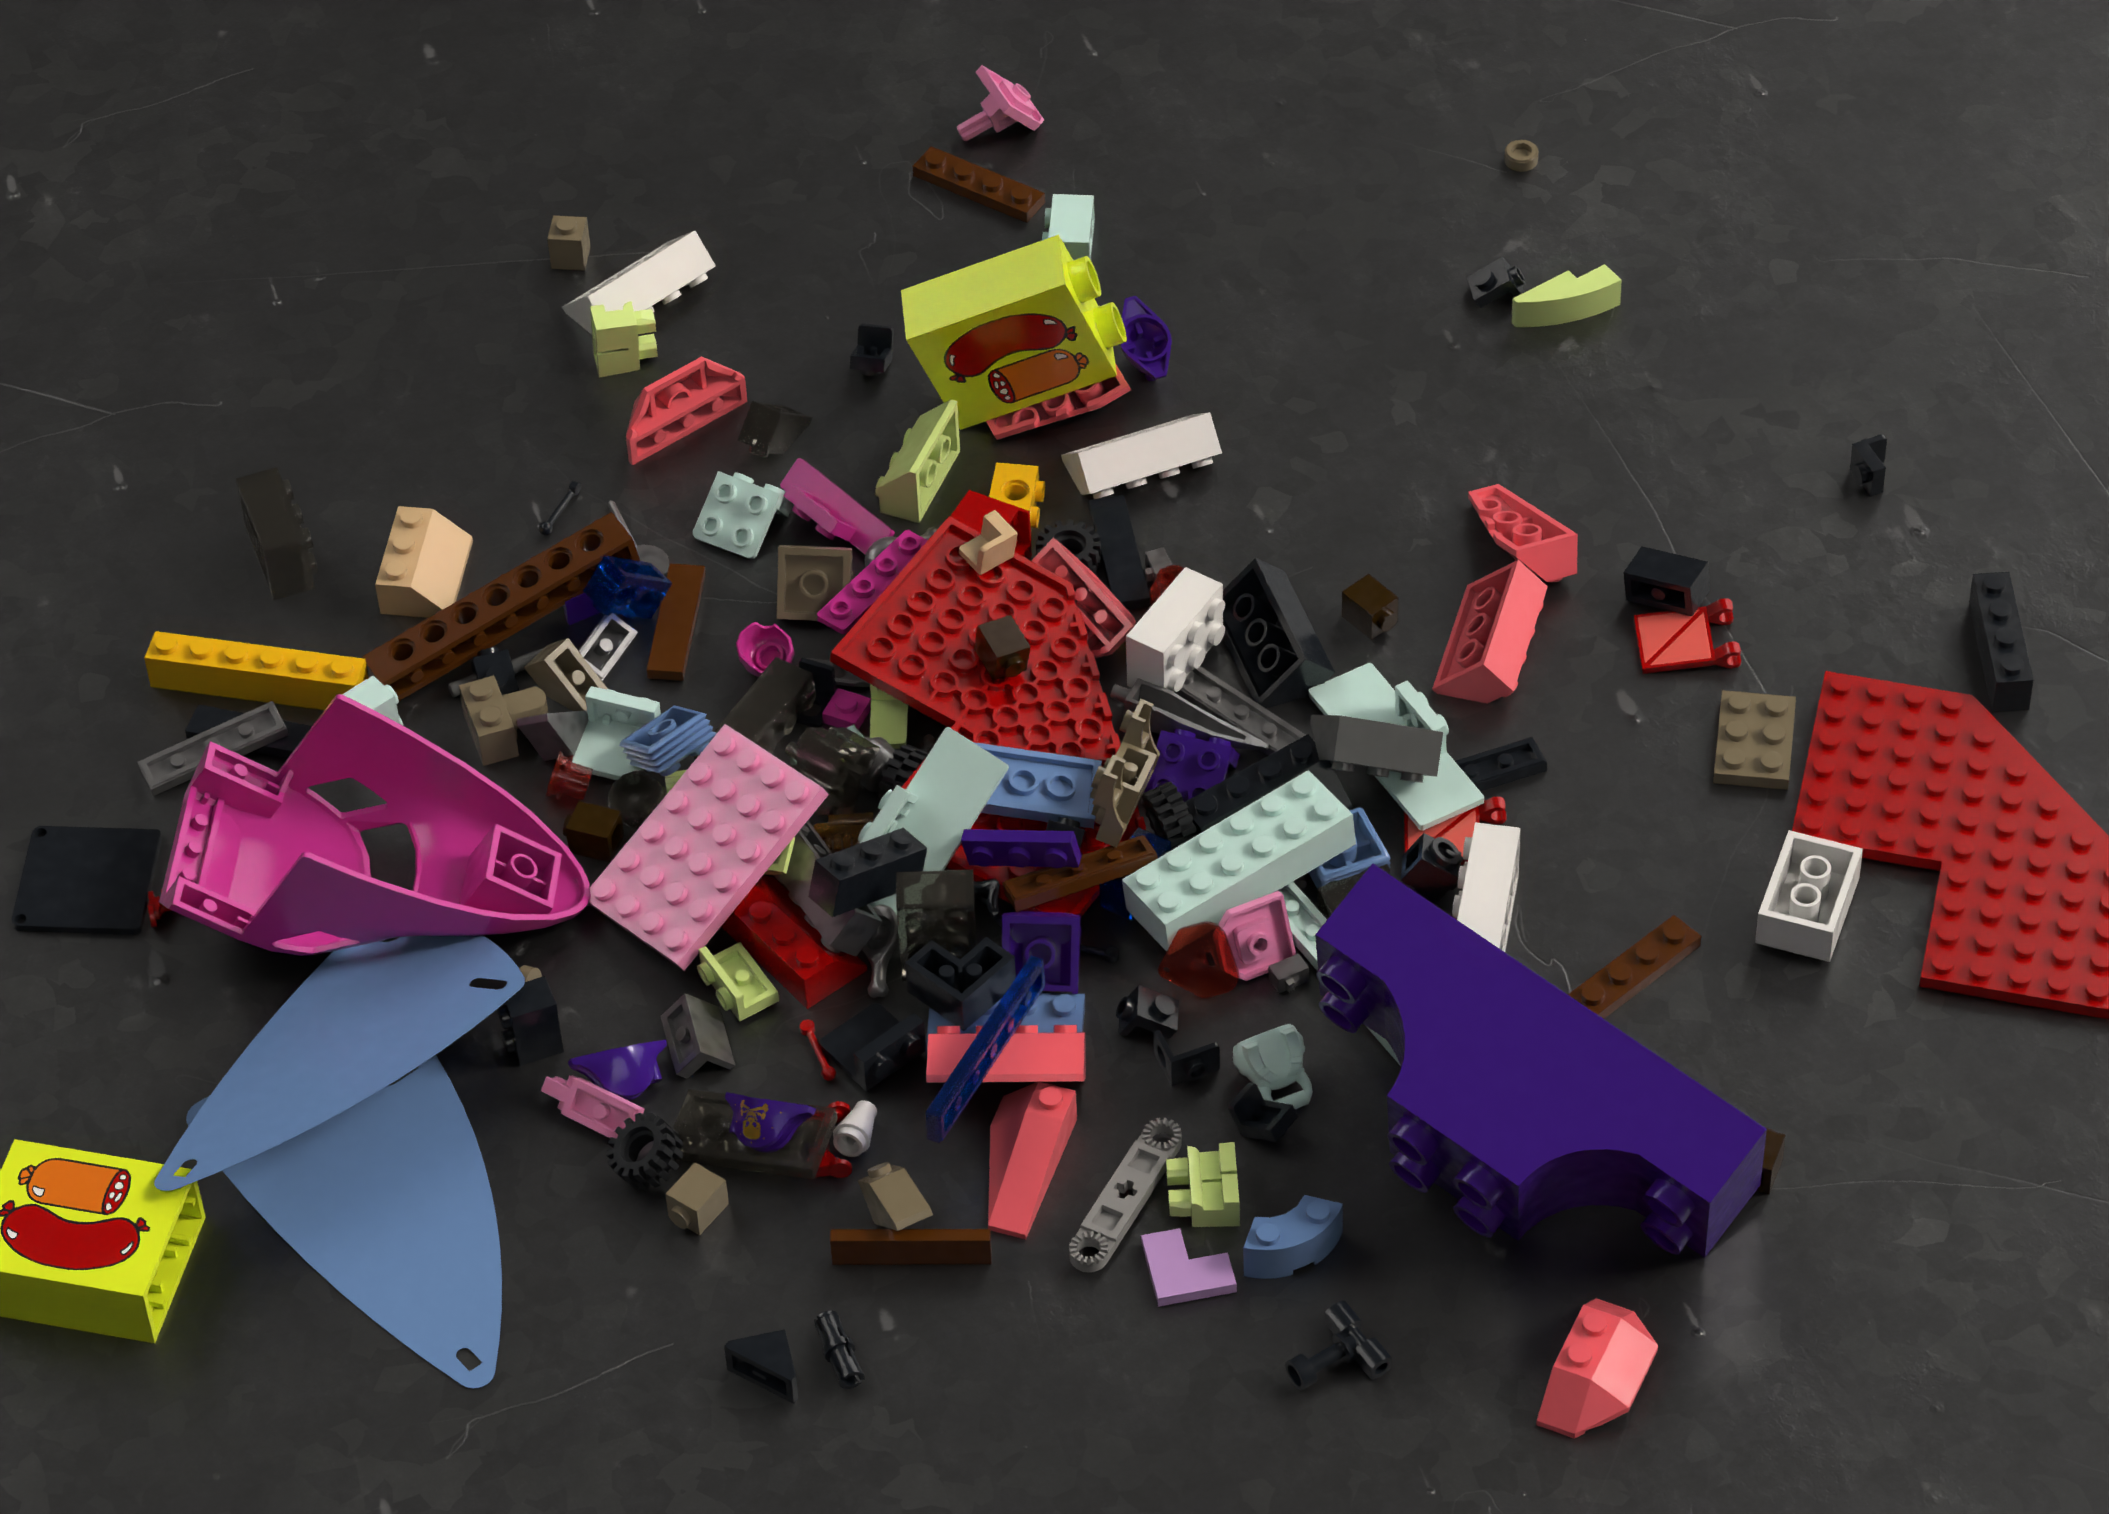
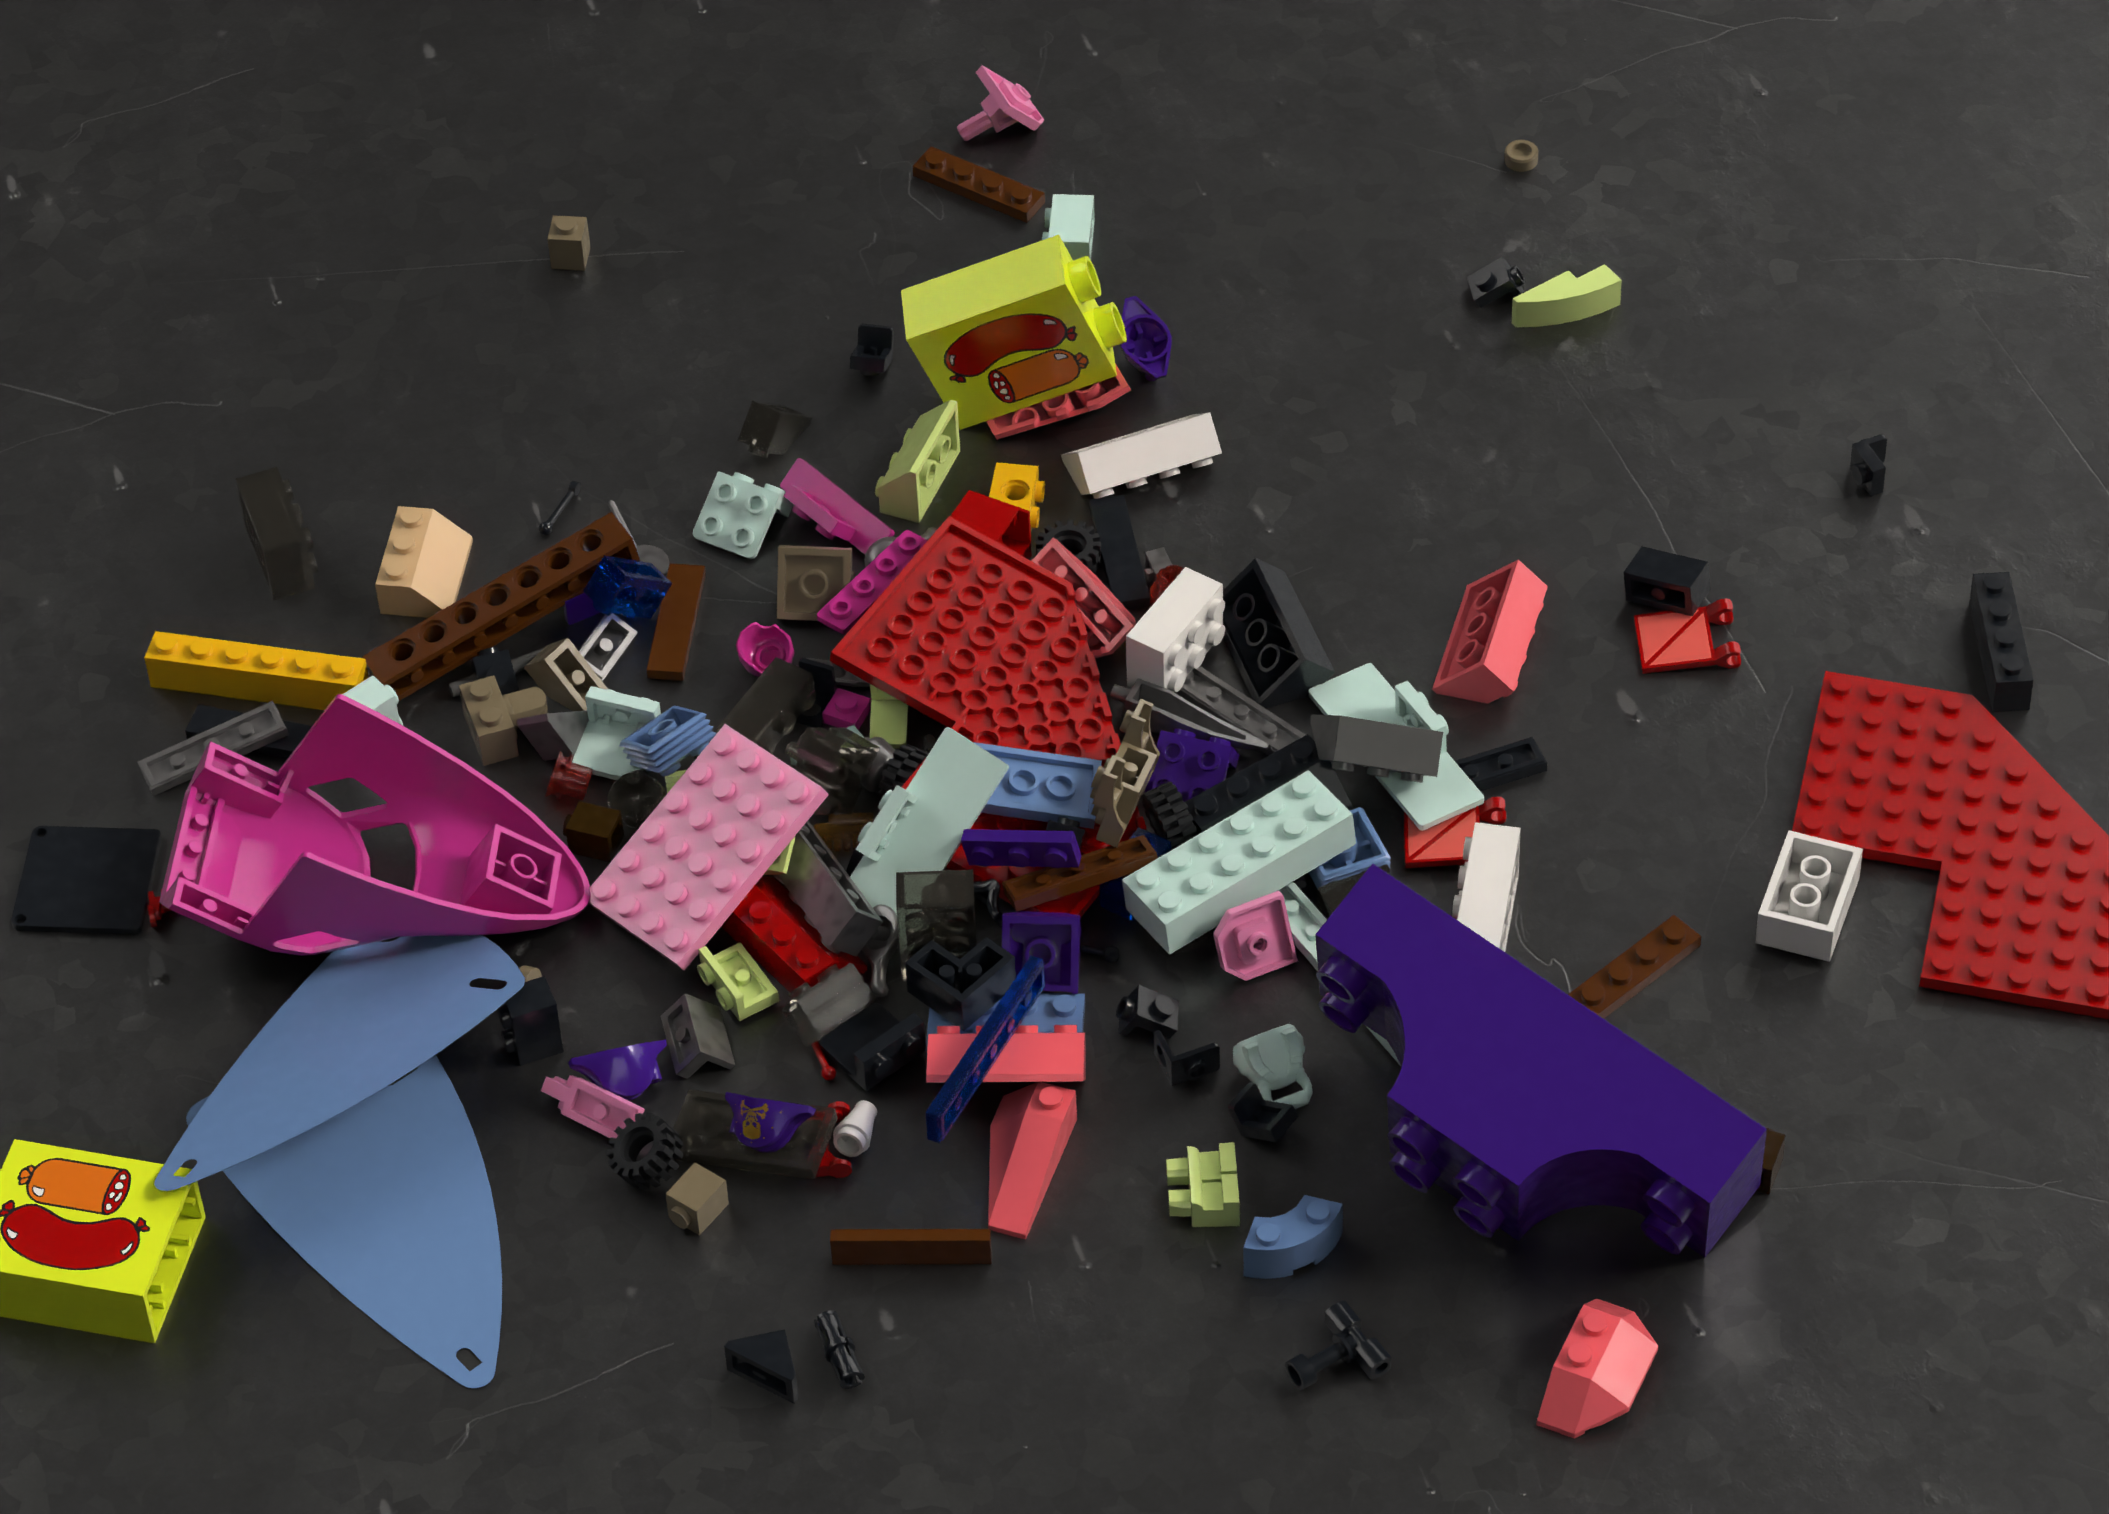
(616, 338): yellowish green hips -> none
(647, 280): white slope -> none
(682, 405): coral wedge -> none
(827, 1004): none -> clear smoke brick
(864, 871): black brick -> none
(893, 1197): dark tan slope -> none
(993, 545): tan panel -> none
(1002, 648): dark brown brick -> none
(1112, 1215): light grey piece -> none
(1184, 1279): lavender tile -> none
(1190, 965): clear red piece -> none
(1288, 973): flat silver piece -> none
(1370, 606): dark brown brick -> none
(1431, 866): black brick -> none
(1527, 533): coral wedge -> none
(1754, 740): dark tan plate -> none

